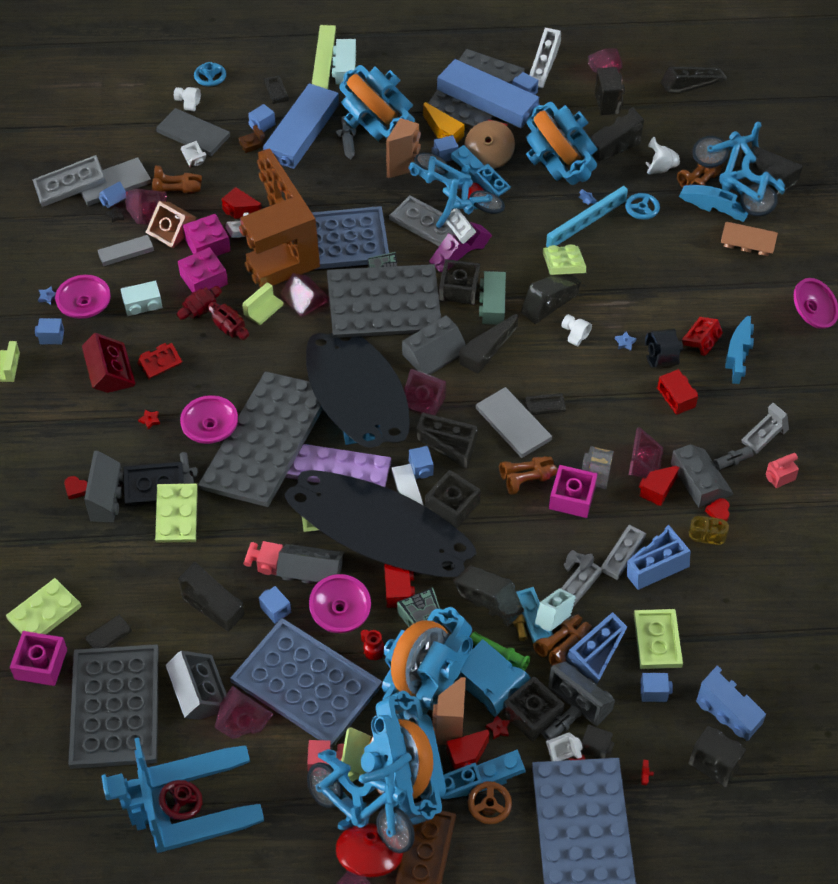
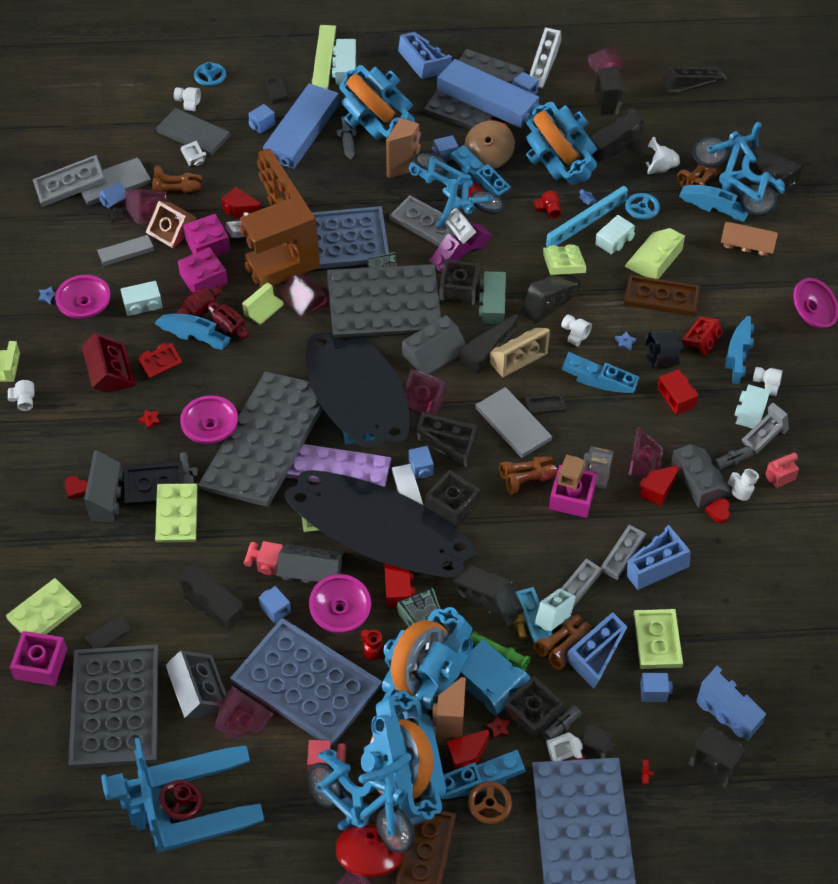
(23, 393): none -> white piece
(49, 331): medium blue brick -> none
(188, 325): none -> dark azure slope
(252, 141): reddish brown bracket -> none
(353, 751): yellowish green panel -> none
(421, 56): none -> medium blue wedge
(442, 124): light orange slope -> none
(520, 351): none -> tan slope
(549, 202): none -> red piece
(571, 471): none -> medium nougat brick
(580, 691): dark grey slope -> none
(584, 560): flat silver piece -> none
(602, 377): none -> dark azure slope
(615, 234): none -> light aqua brick
(657, 253): none -> yellowish green slope
(662, 295): none -> reddish brown tile
(711, 530): clear yellow beam -> none
(743, 485): none -> white piece
(752, 407): none -> light aqua brick
(770, 377): none -> white piece

